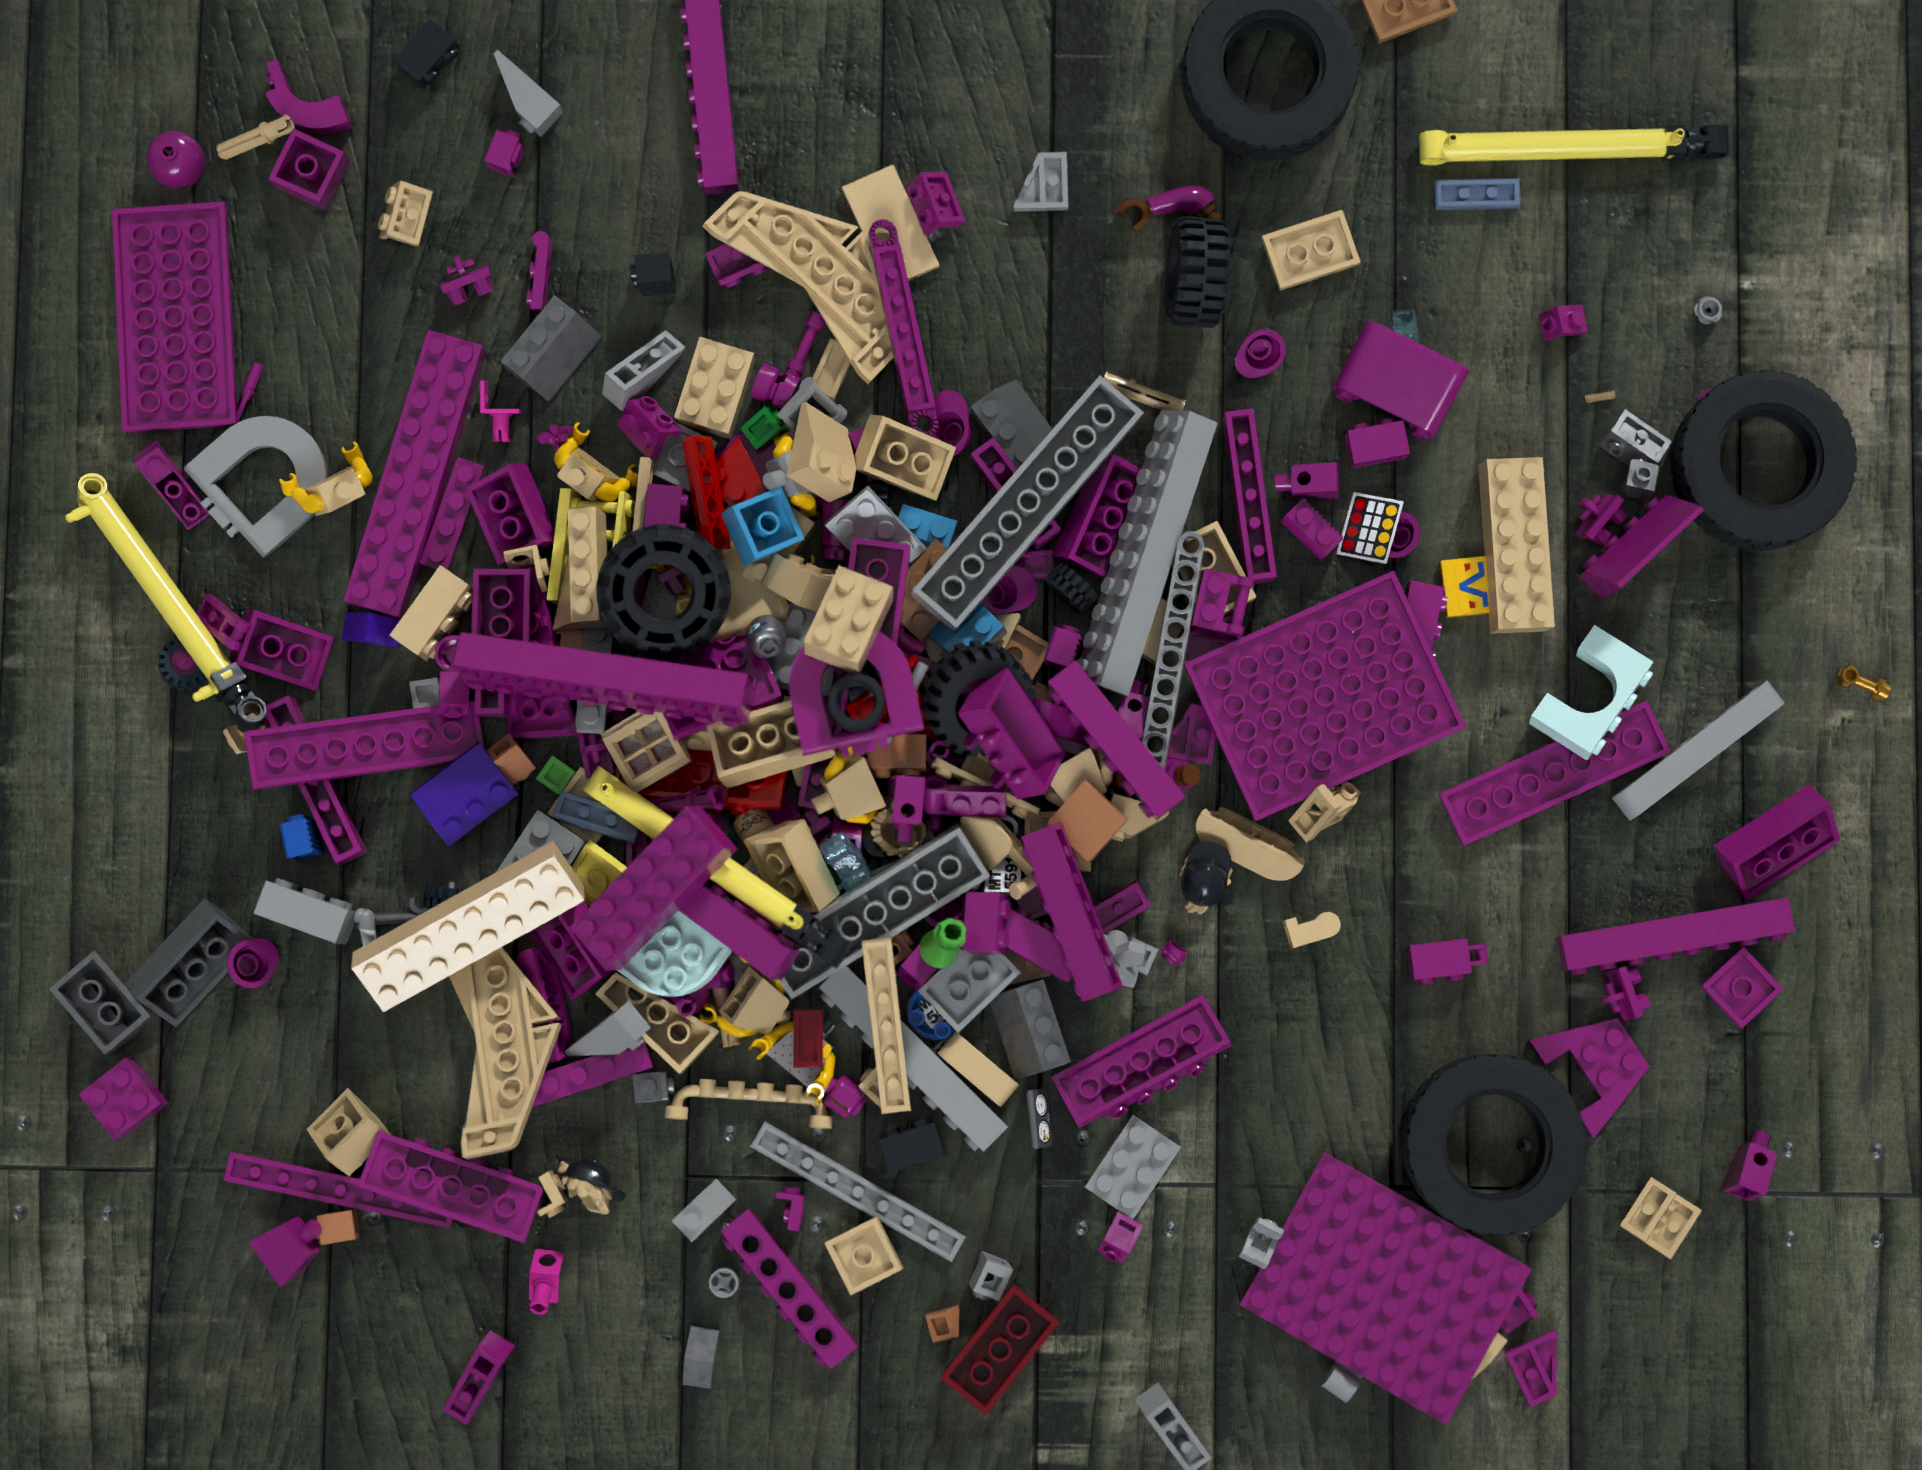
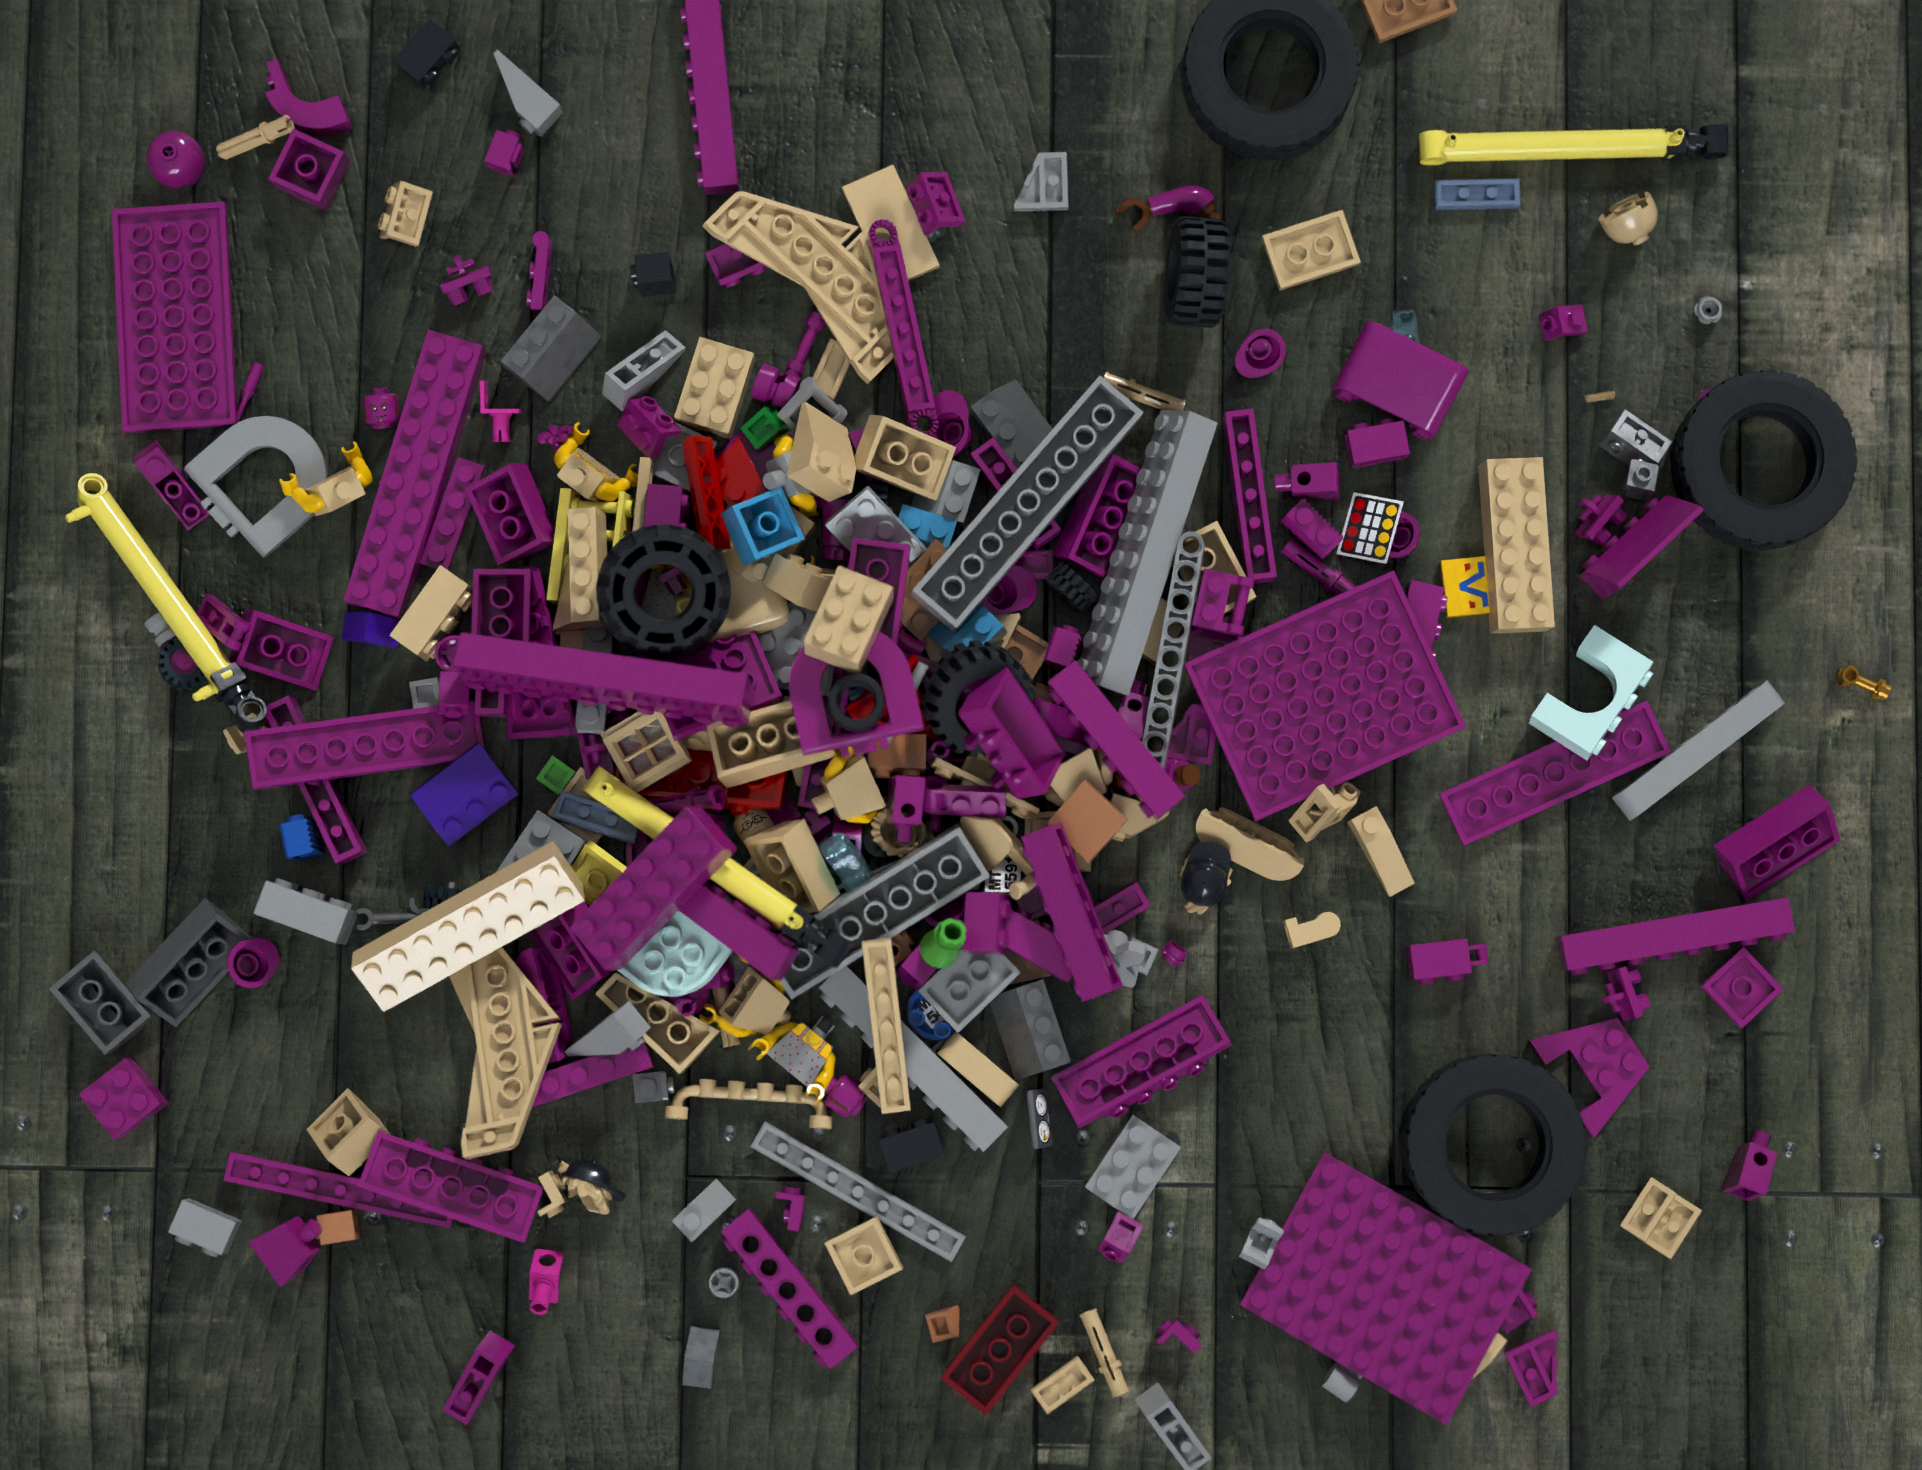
(161, 630): none -> light grey wheel
(204, 1227): none -> light grey brick
(366, 923): light grey arm -> none
(381, 408): none -> magenta head
(511, 759): nougat brick -> none
(533, 558): tan bracket -> none
(766, 636): flat silver head -> none
(808, 1038): dark red tile -> none
(954, 495): none -> light grey slope
(995, 1285): light grey brick -> none
(1062, 1384): none -> tan plate
(1117, 1385): none -> tan pin
(1186, 1334): none -> magenta bracket
(1292, 551): none -> magenta pin
(1381, 851): none -> tan slope
(1631, 219): none -> tan cylinder

